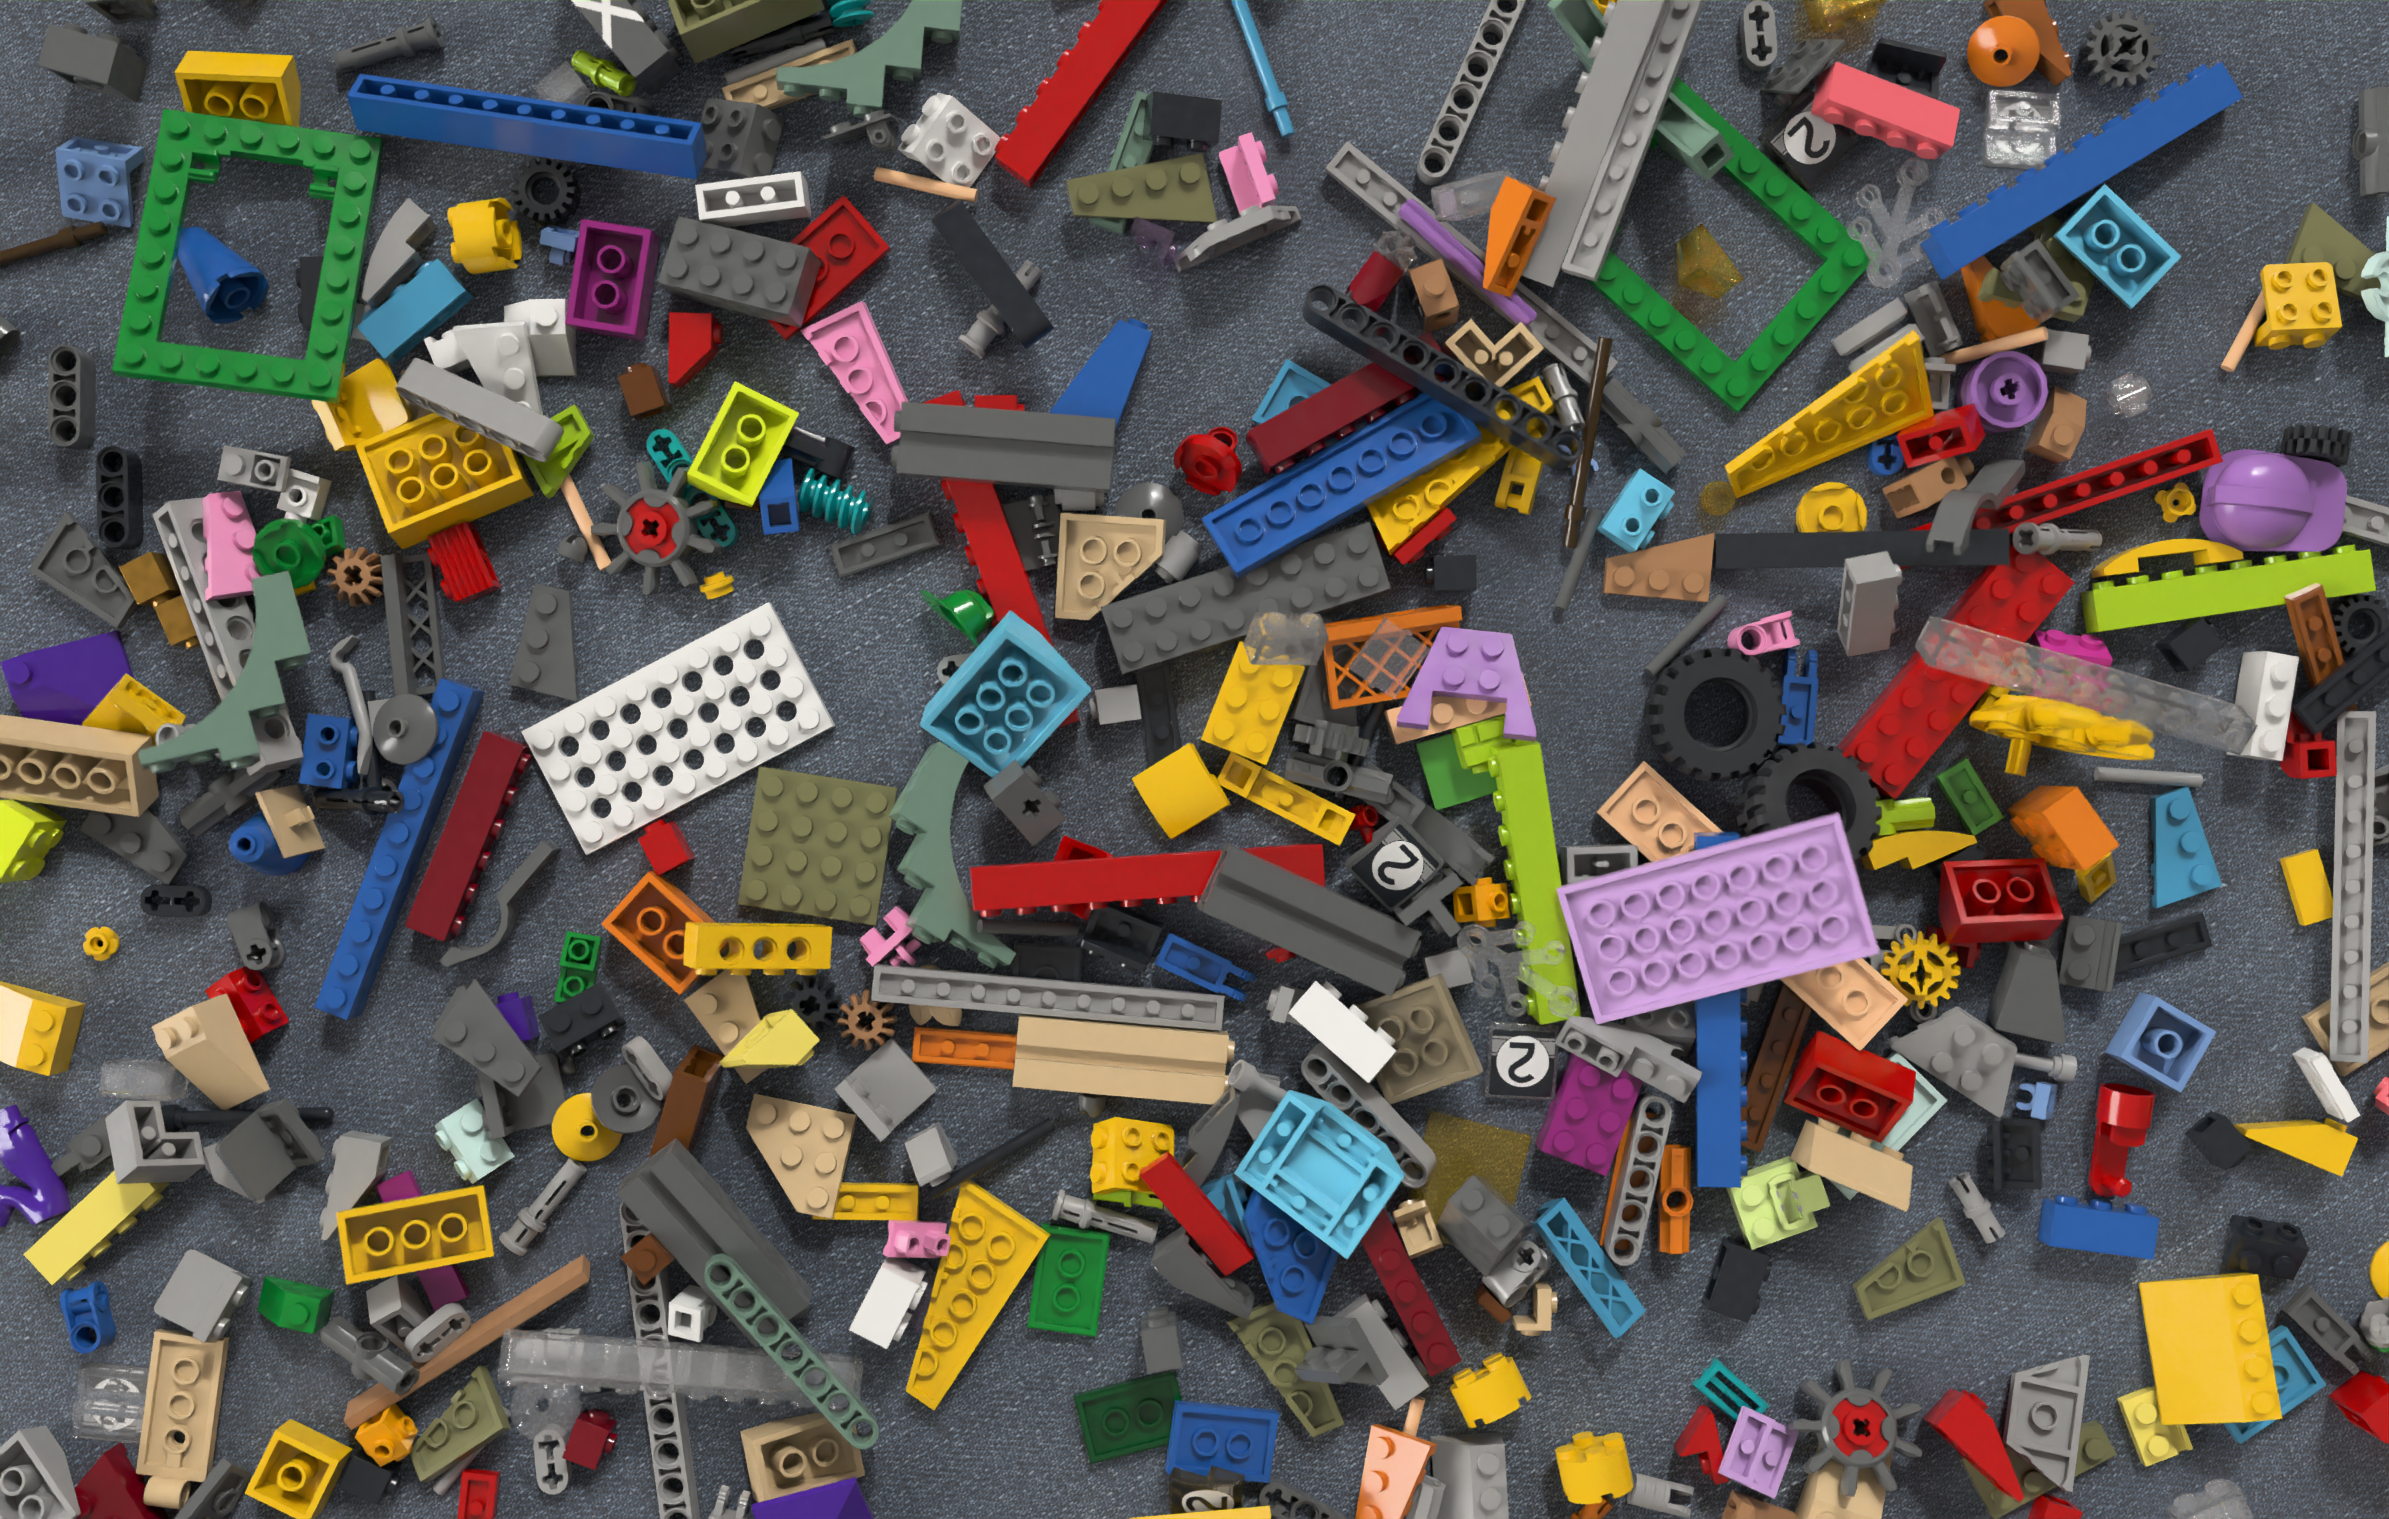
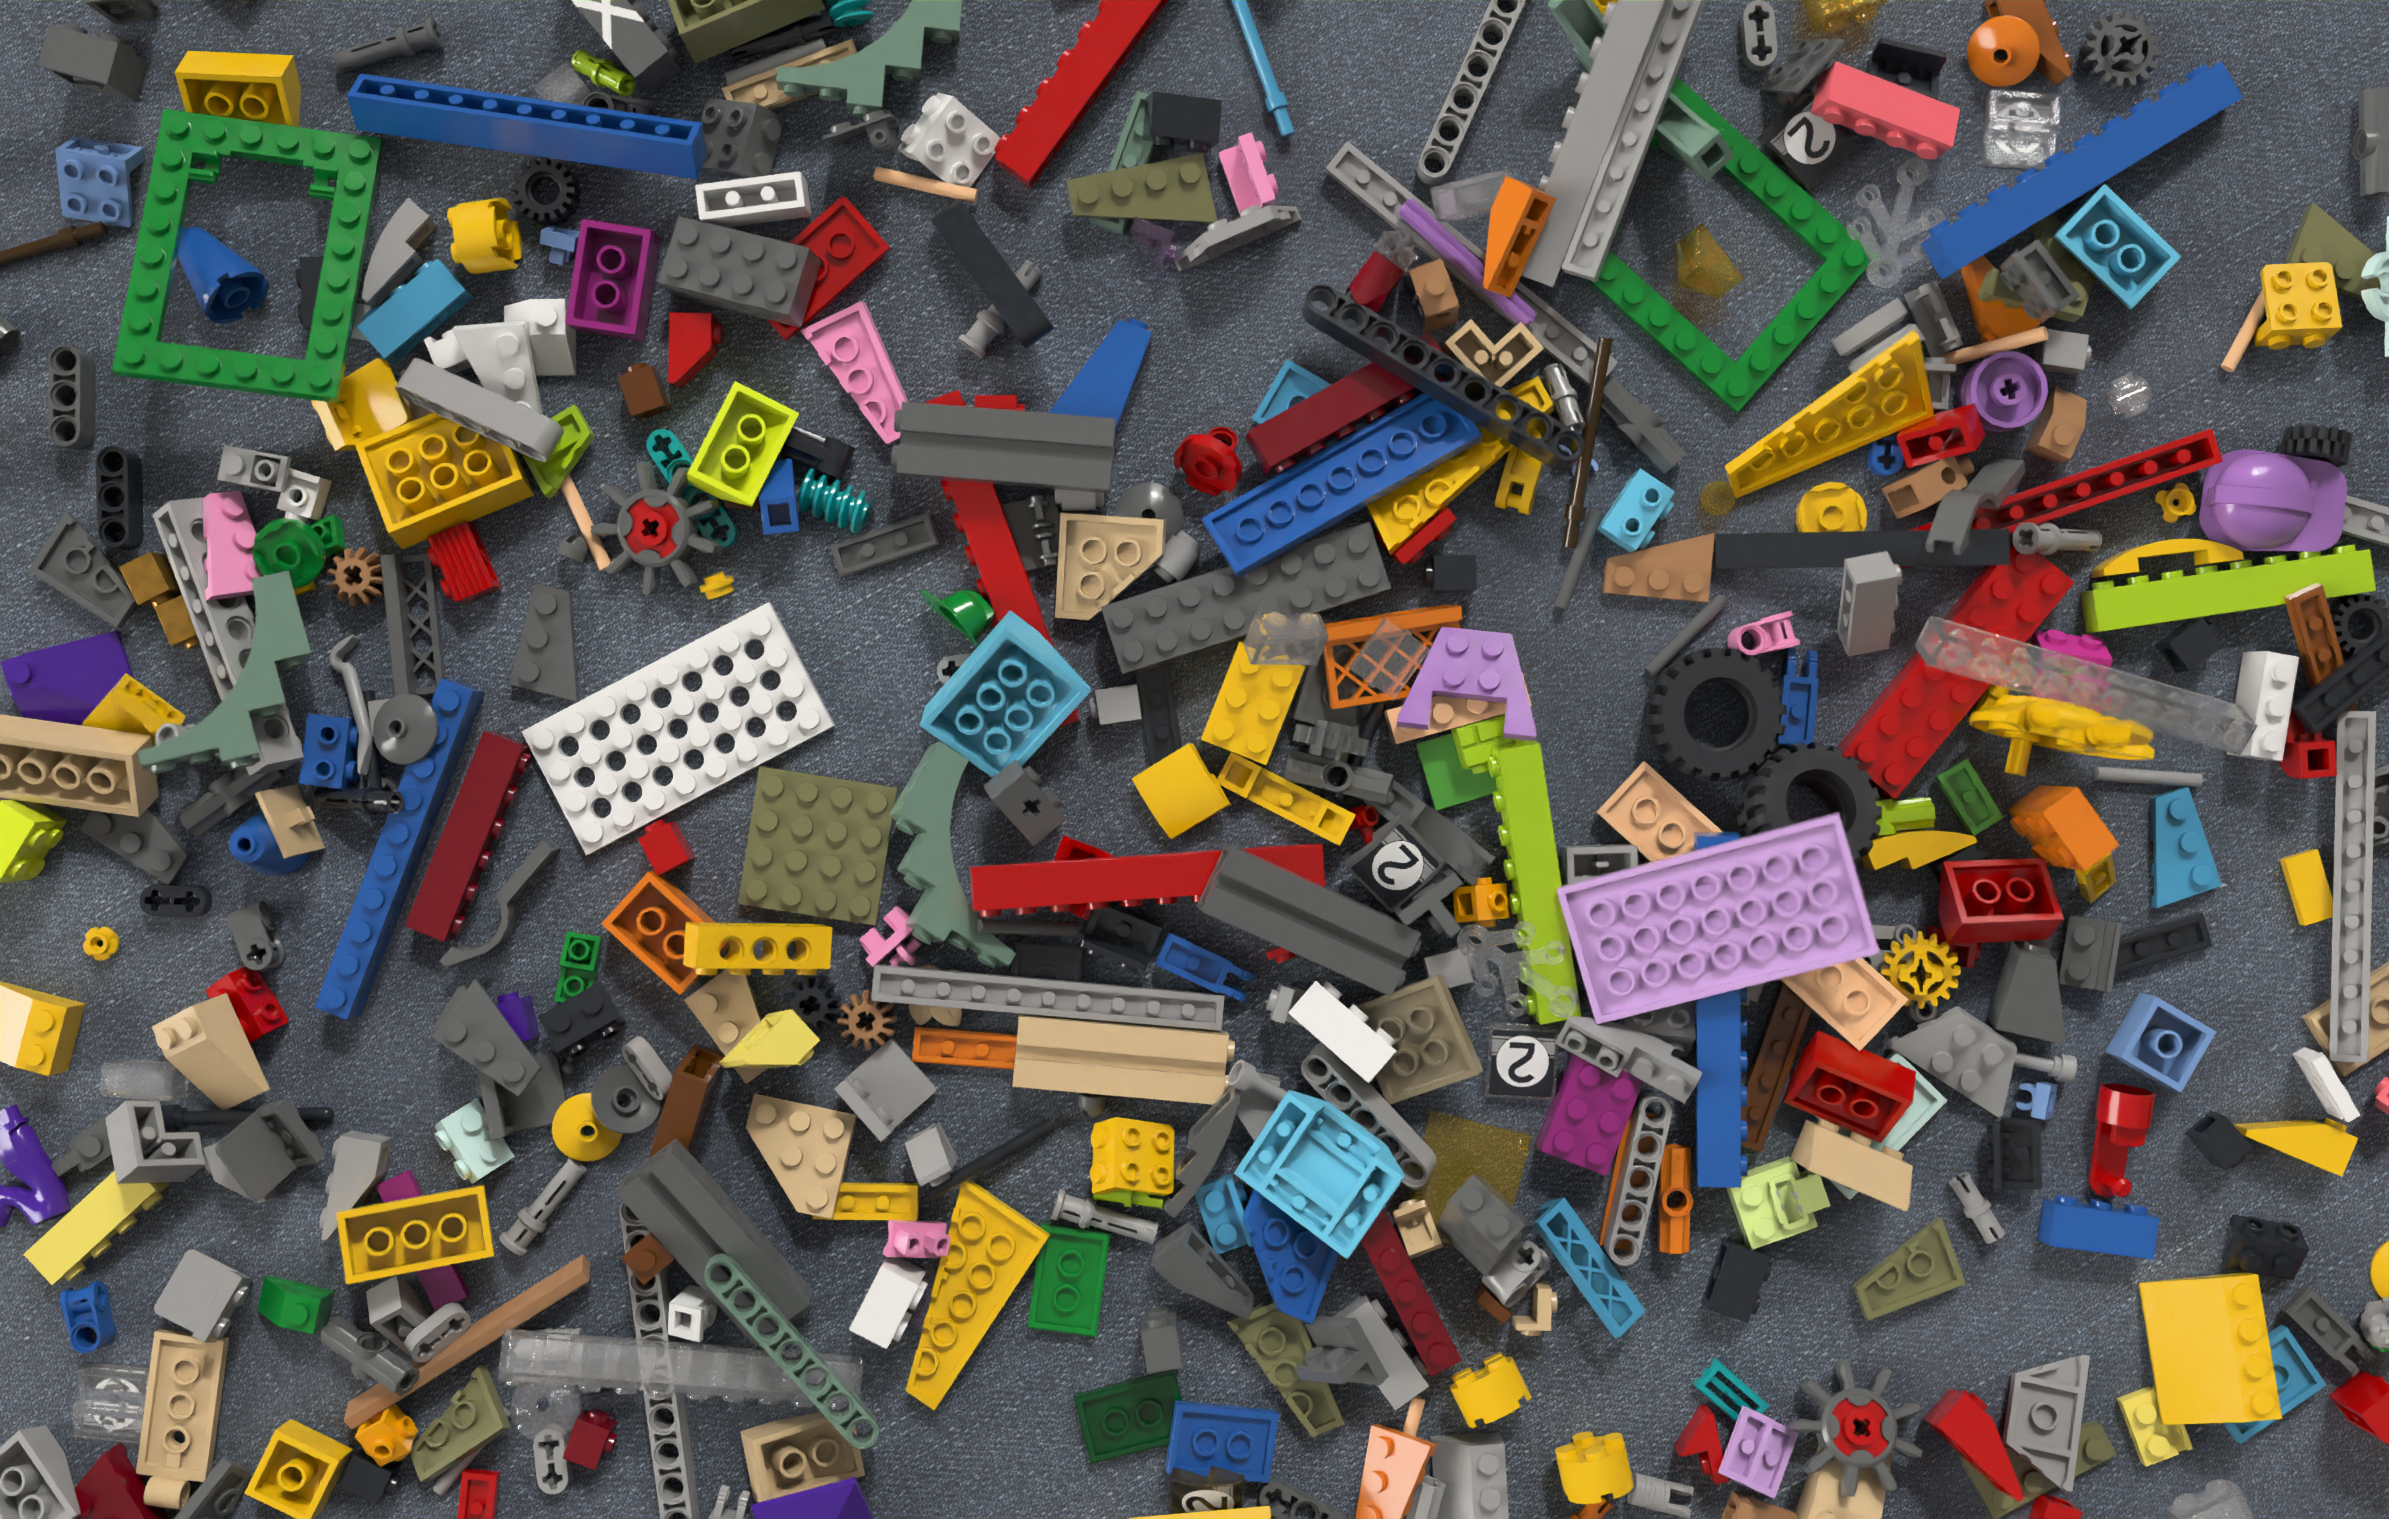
(1196, 1213): red tile -> none

